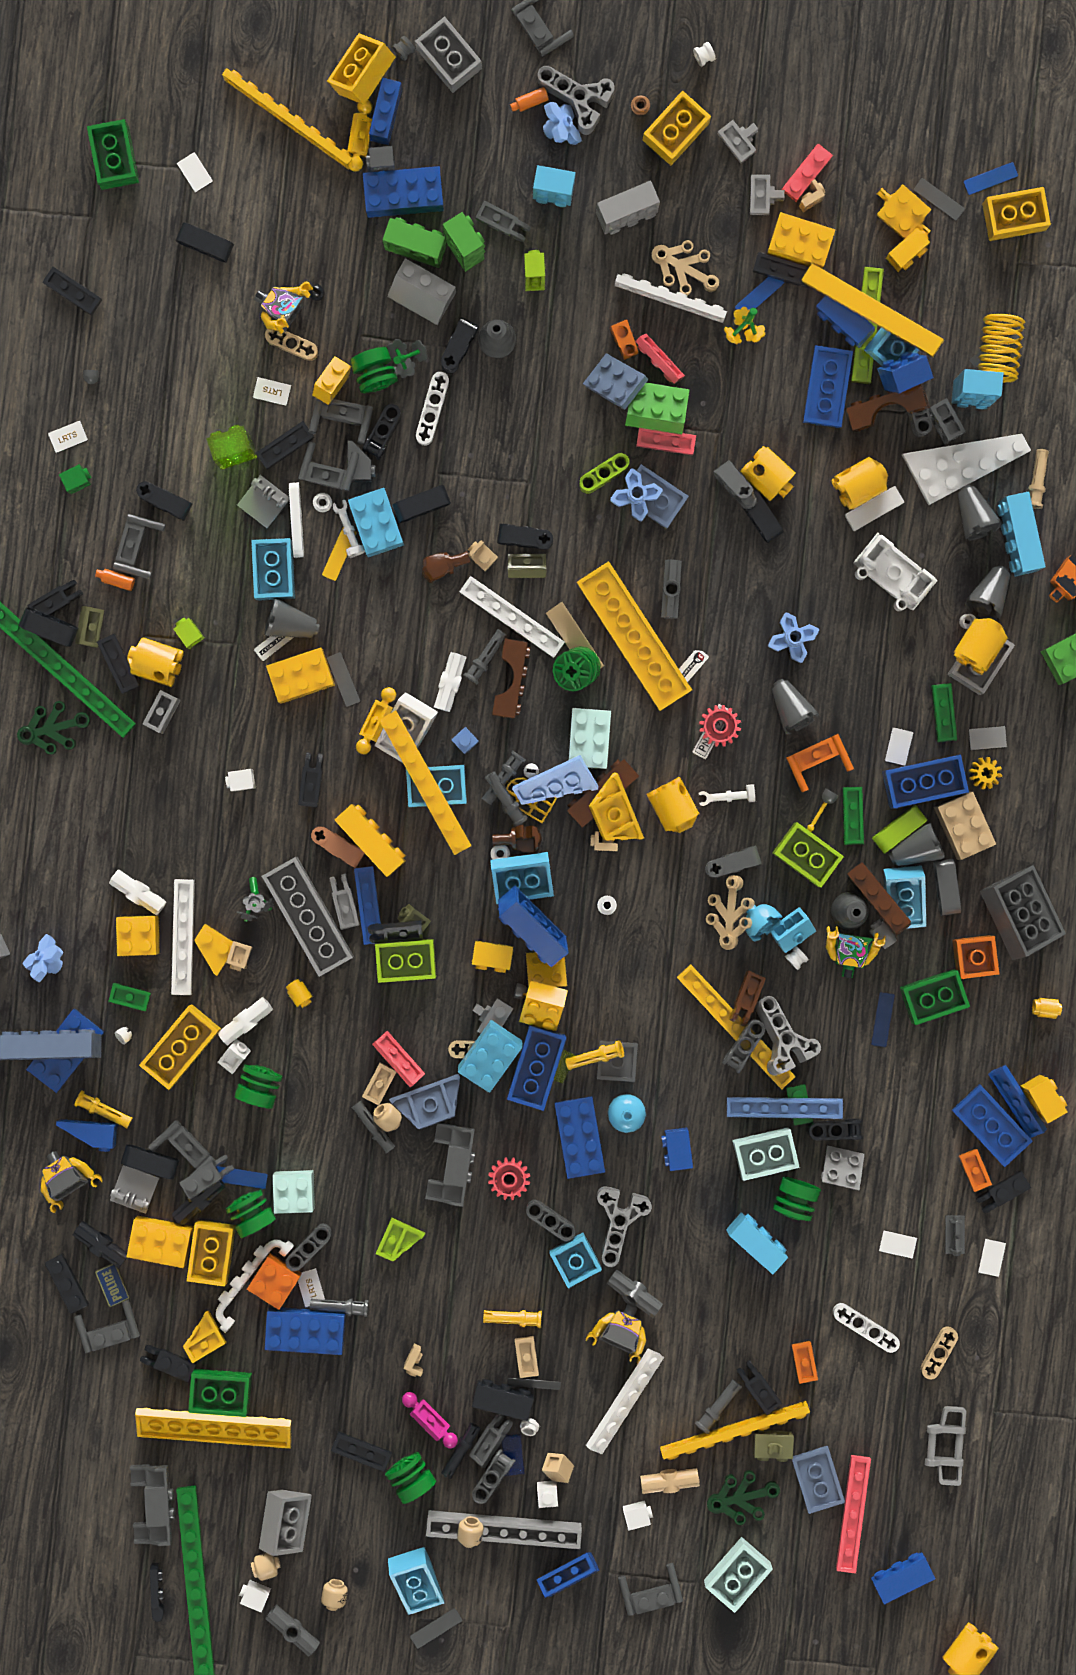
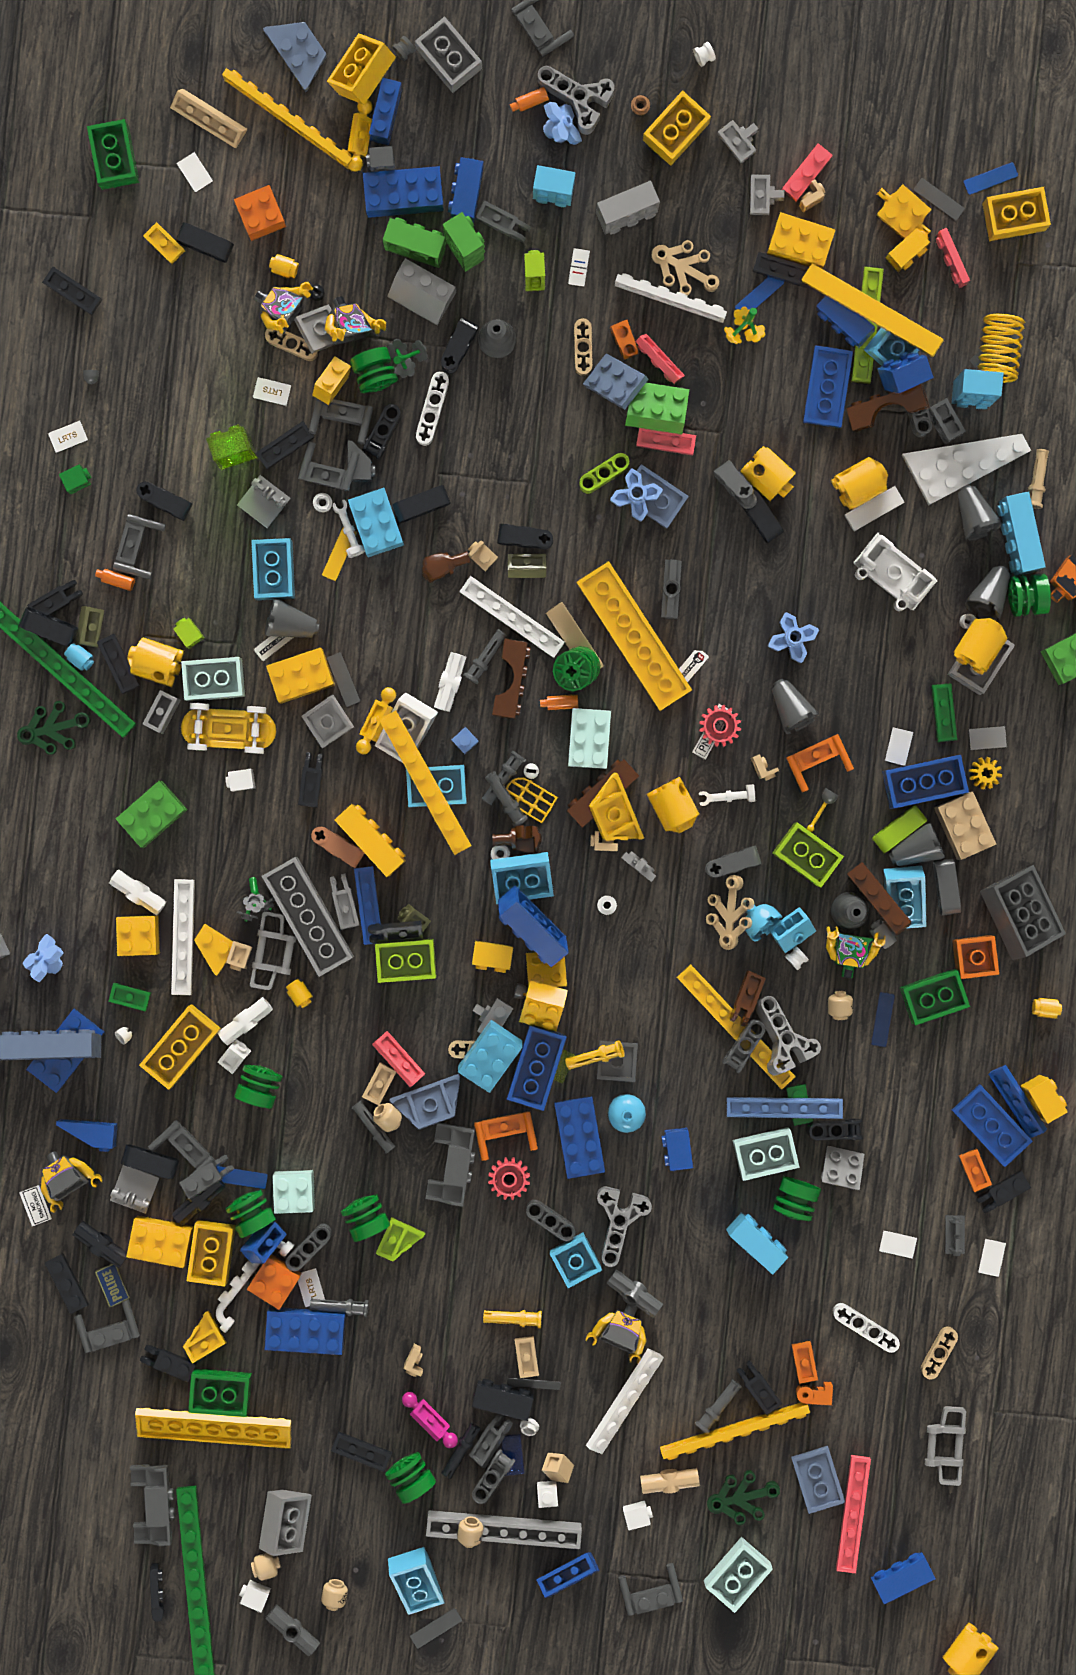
(35, 1205): none -> white sticker
(79, 657): none -> medium azure brick
(94, 1105): yellow pin -> none
(151, 814): none -> bright green brick
(164, 243): none -> yellow plate
(208, 118): none -> tan slope
(213, 679): none -> light aqua brick
(228, 728): none -> yellow piece
(257, 964): none -> light grey bar
(260, 212): none -> orange brick
(263, 1243): none -> blue brick
(284, 266): none -> yellow brick
(296, 520): white beam -> none
(298, 50): none -> sand blue wing
(312, 328): none -> light grey plate
(327, 721): none -> light grey hinge
(350, 322): none -> torso
(365, 1217): none -> green wheel
(466, 187): none -> blue brick
(502, 1127): none -> orange plate
(560, 702): none -> orange cylinder
(563, 779): light blue wing -> none
(577, 333): none -> tan beam
(578, 267): none -> white sticker
(639, 865): none -> light grey hinge
(760, 766): none -> tan bracket
(773, 1445): olive brick -> none
(815, 1395): none -> orange leg
(840, 1005): none -> tan head
(853, 815): green tile -> none
(952, 258): none -> coral plate
(1032, 594): none -> green wheel

